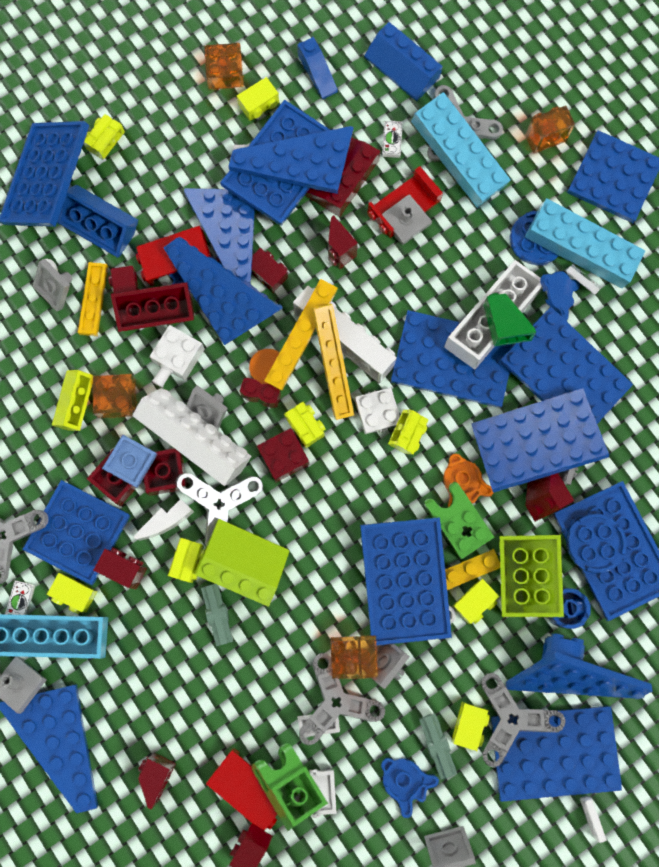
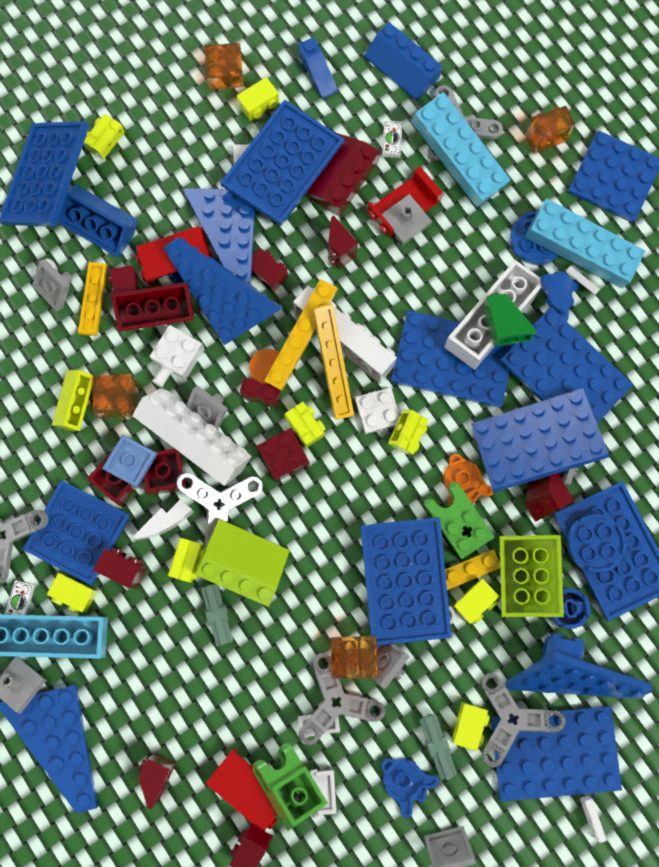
(304, 160): blue wing -> none

